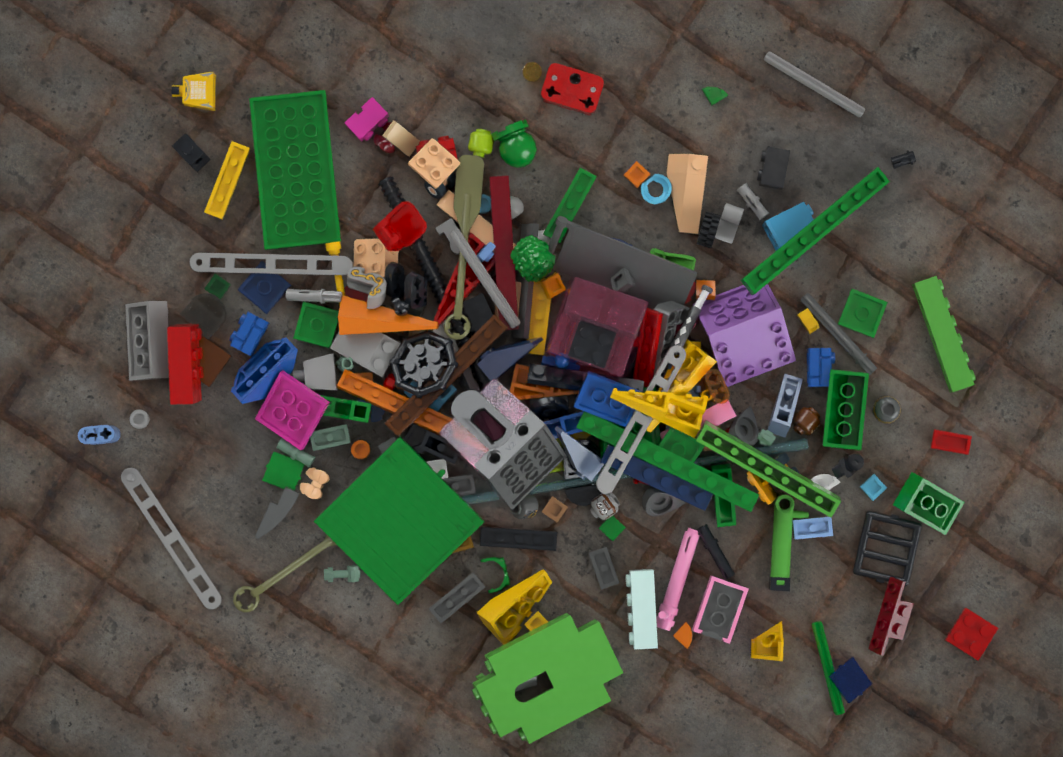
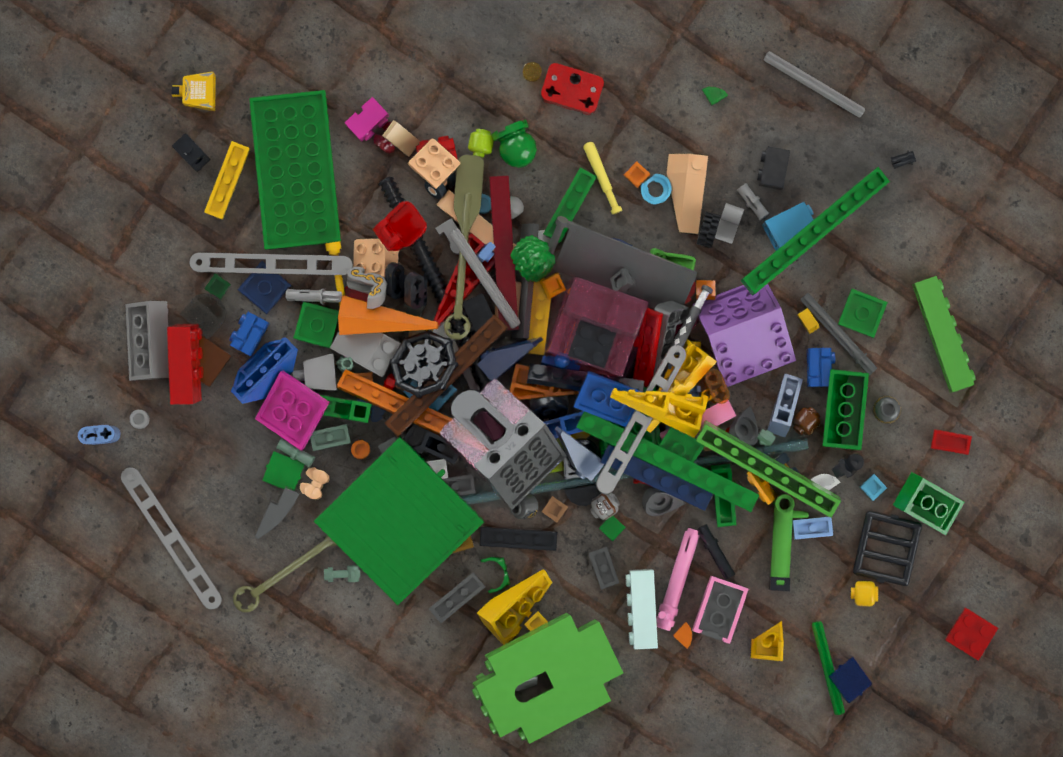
(400, 307): black arm -> none
(599, 170): none -> light yellow piece
(865, 593): none -> yellow head
(892, 617): dark red bracket -> none

